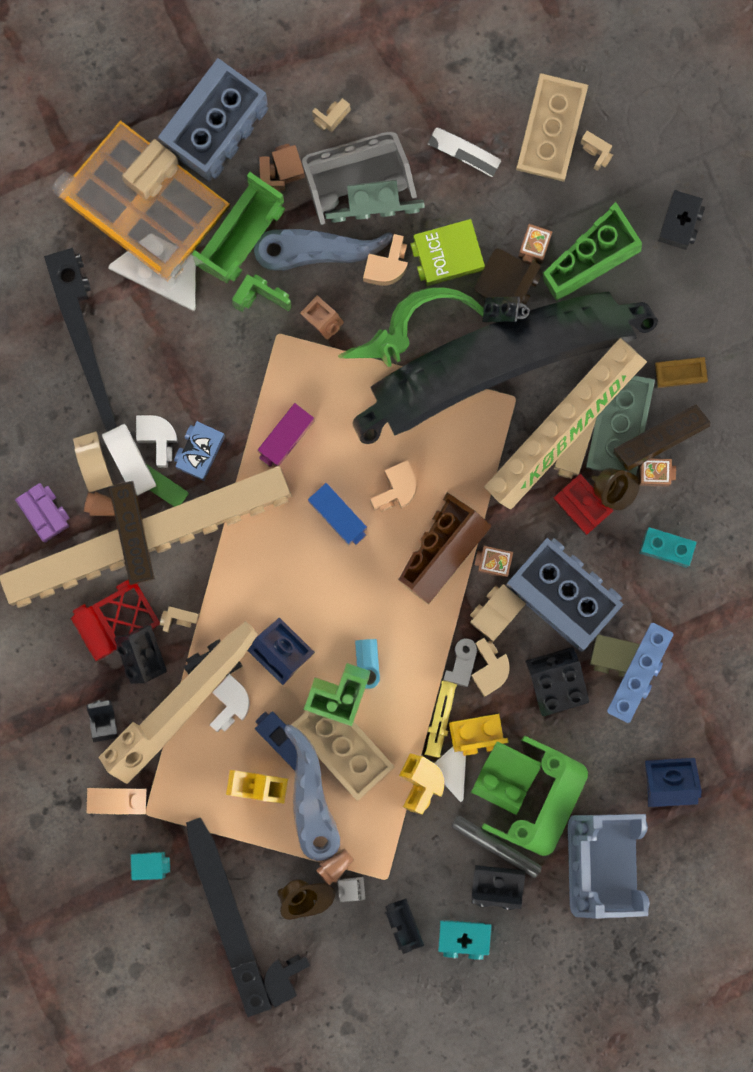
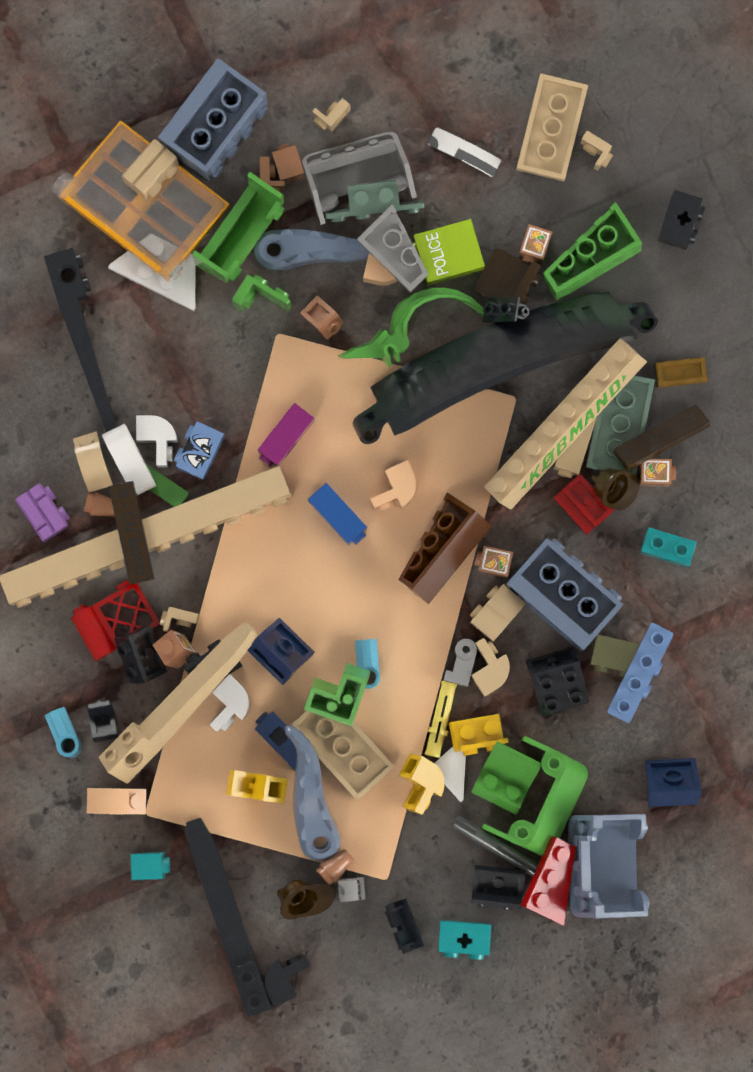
(63, 730): none -> medium azure piece
(174, 649): none -> nougat brick
(393, 249): none -> light grey wing
(551, 882): none -> wing

